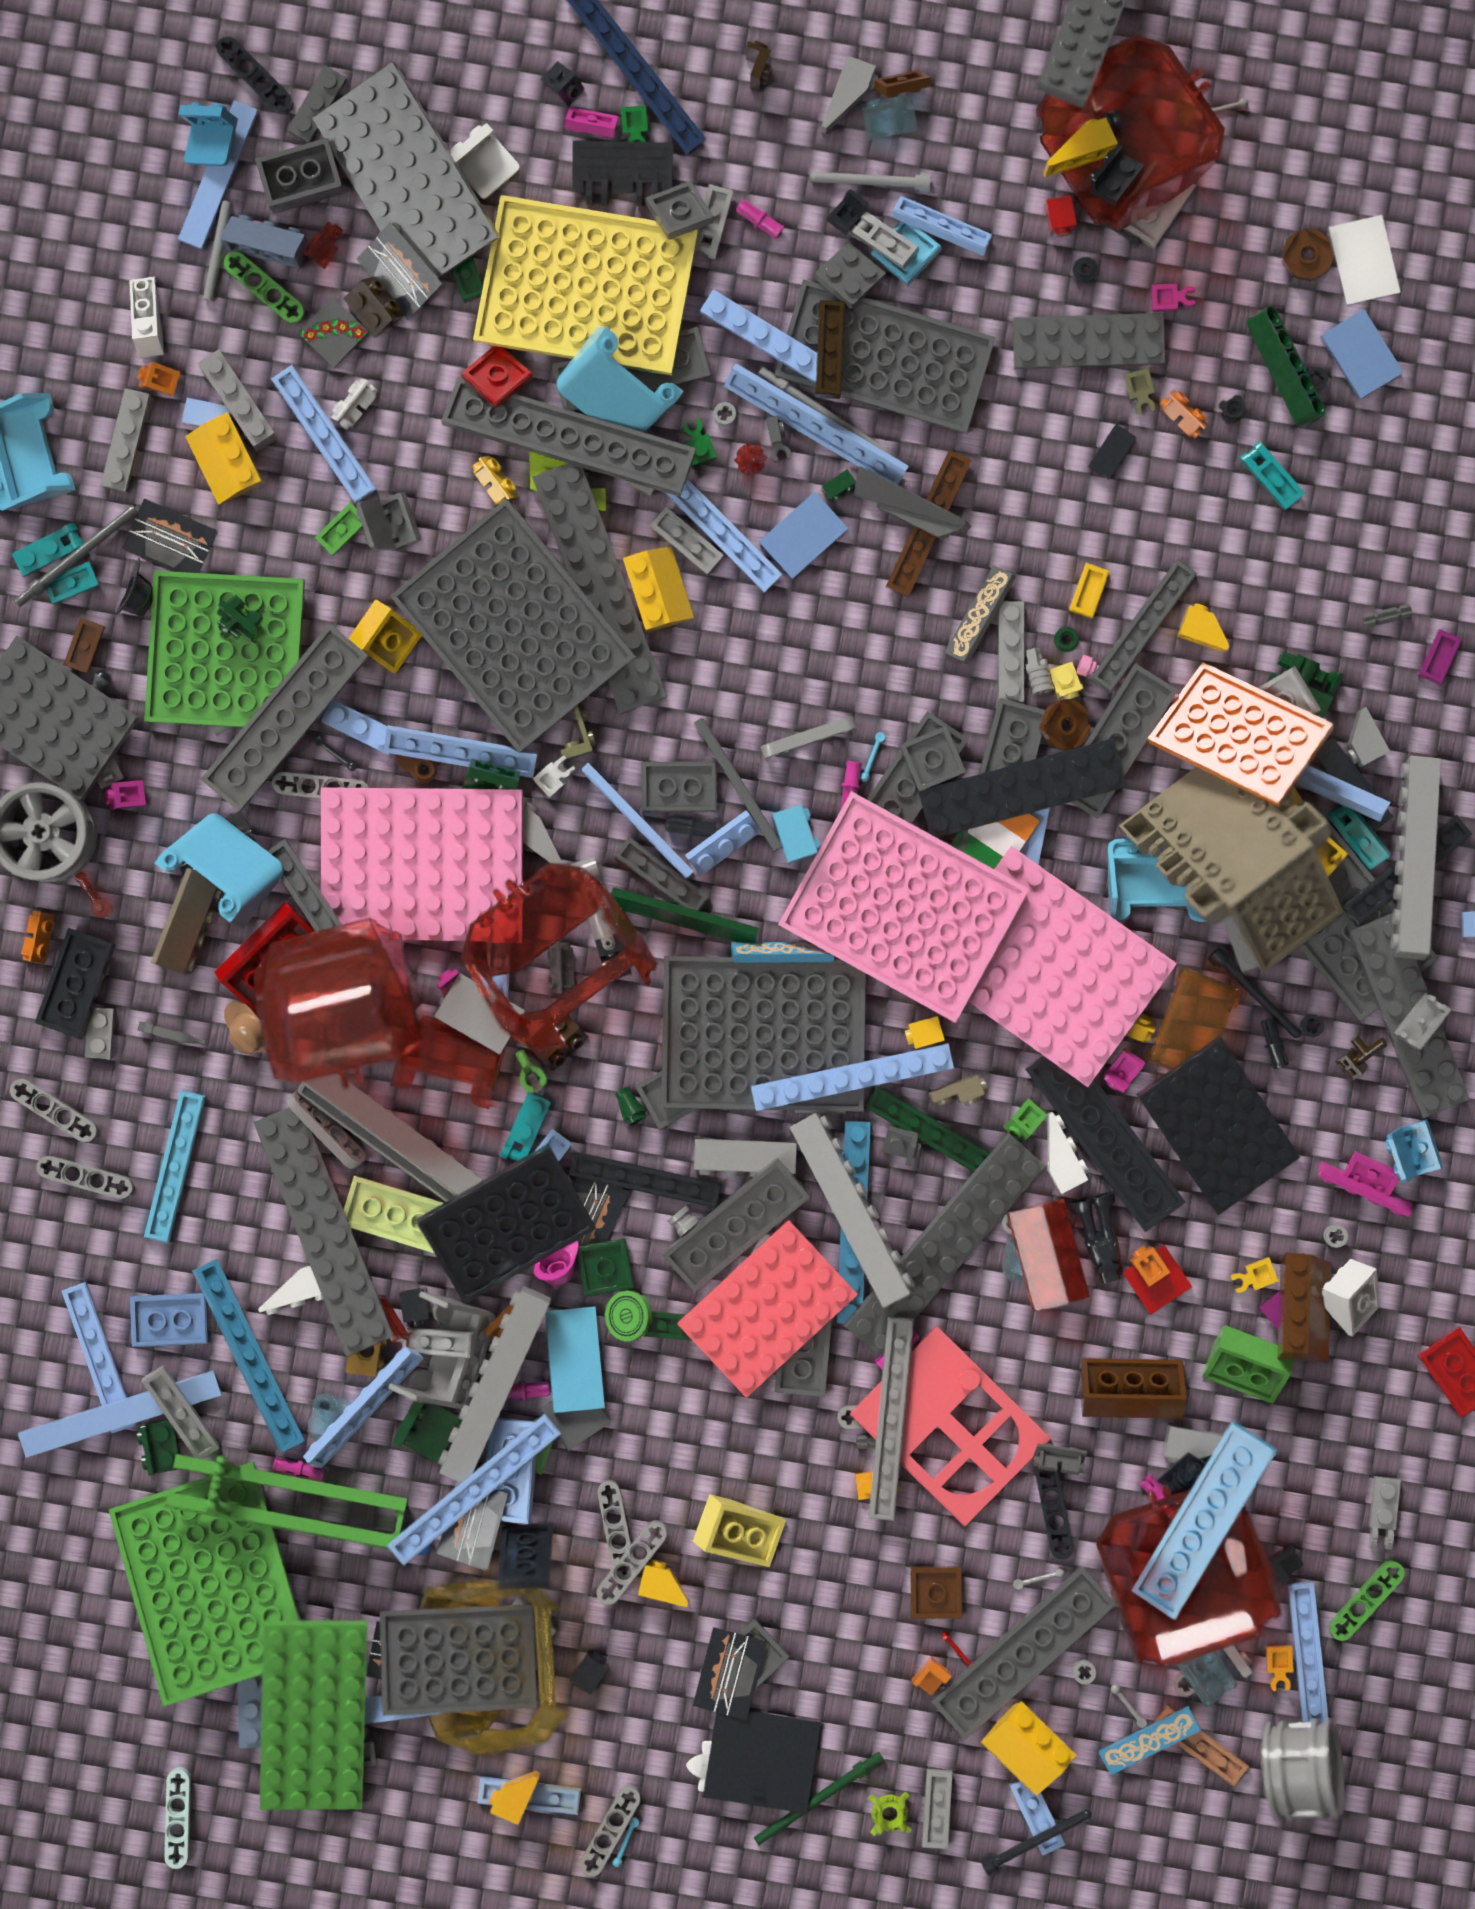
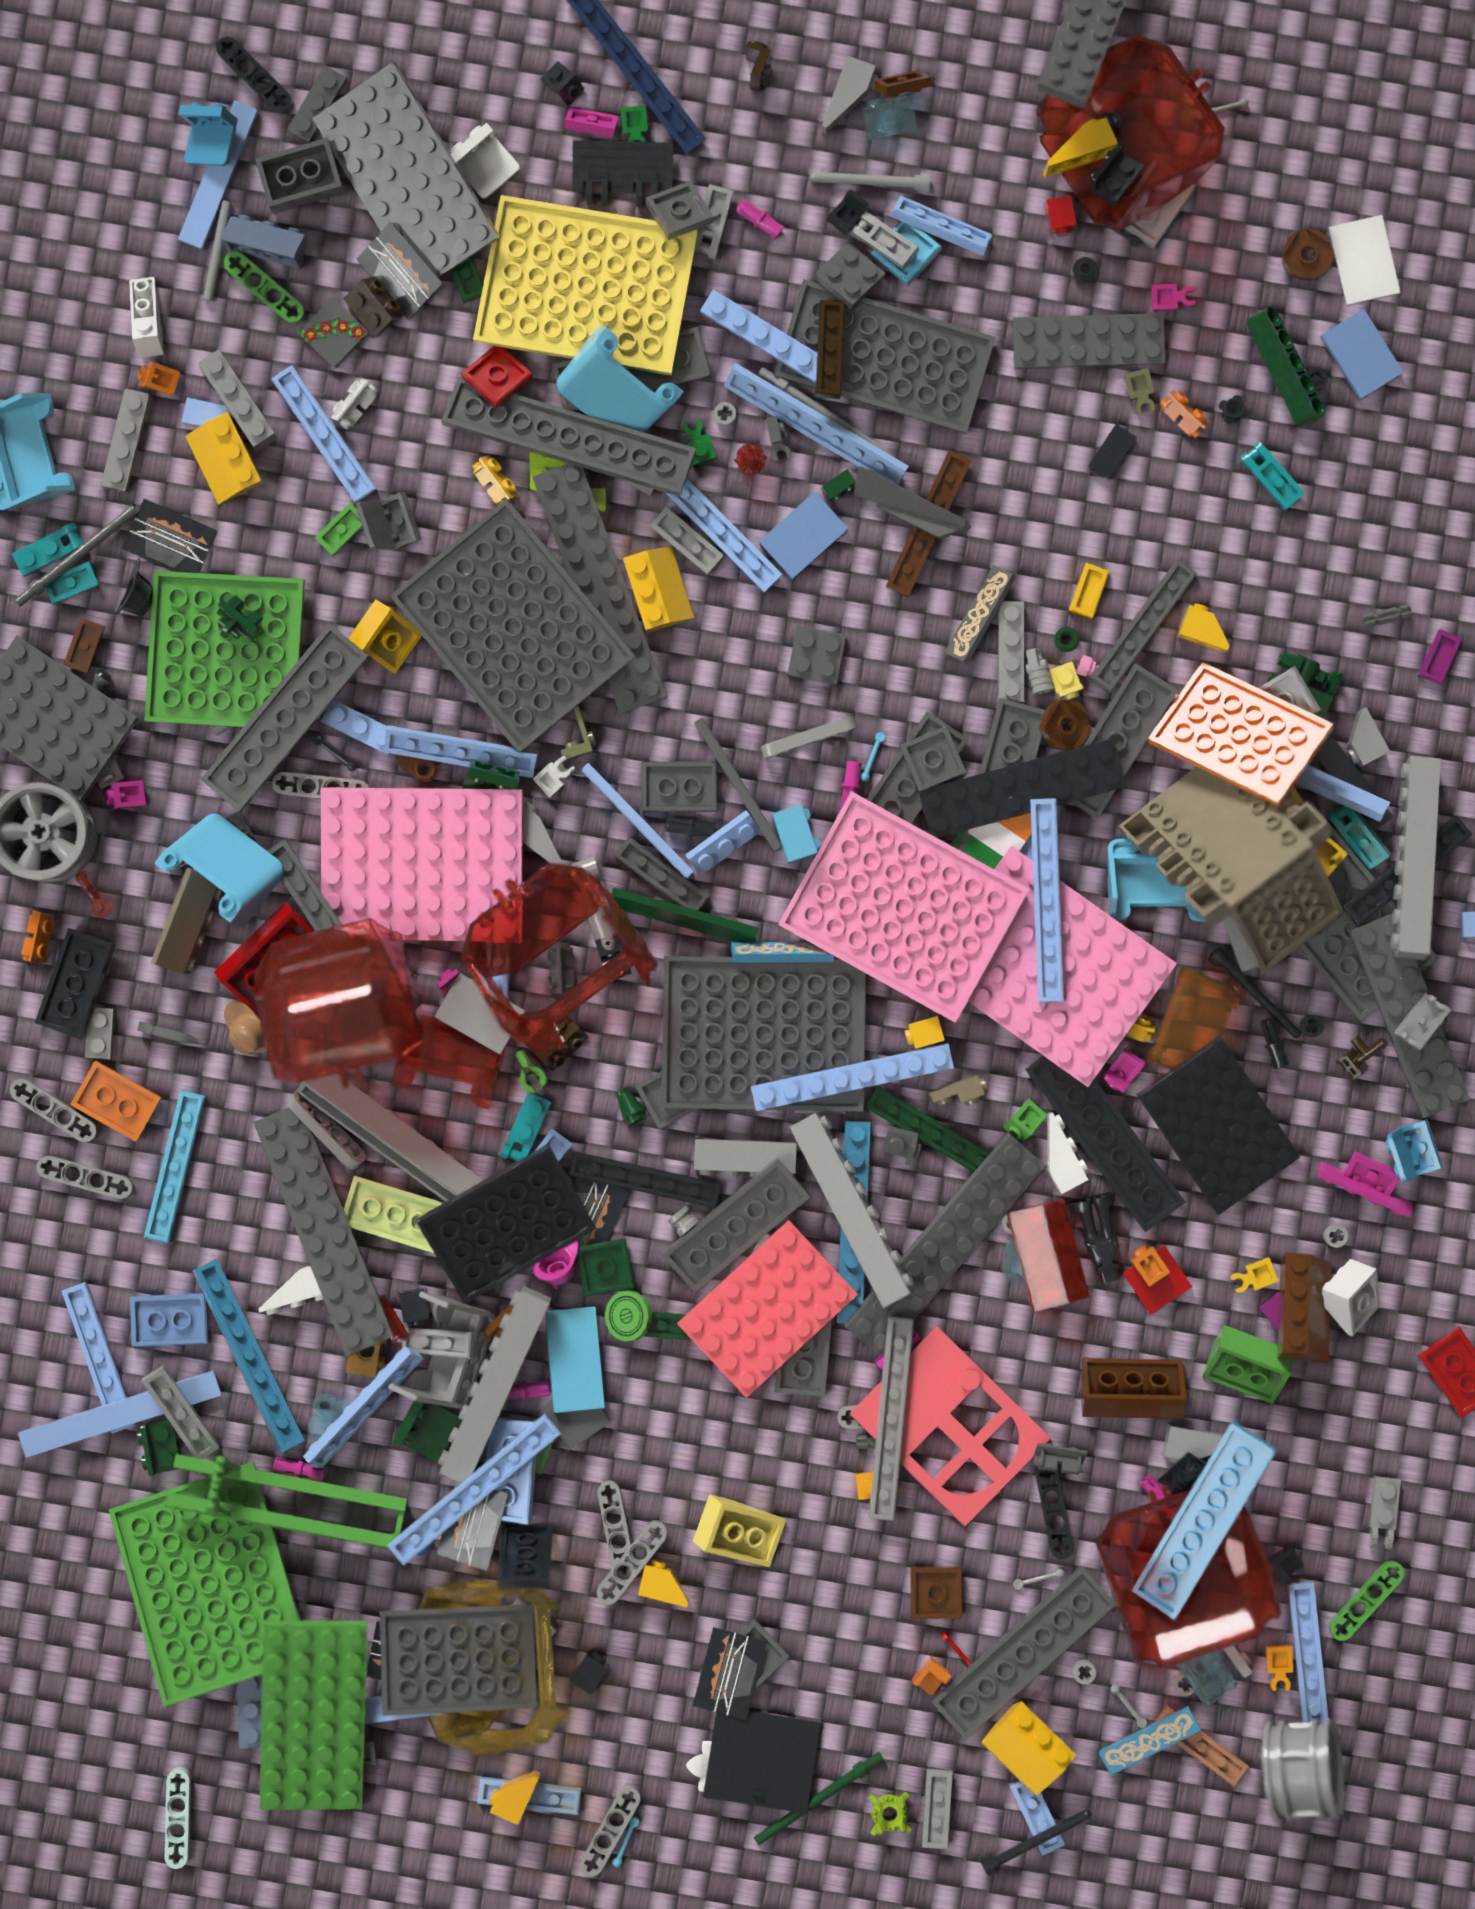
(116, 1101): none -> orange plate
(321, 247): clear red plate -> none
(816, 655): none -> dark grey plate
(1047, 900): none -> light blue tile

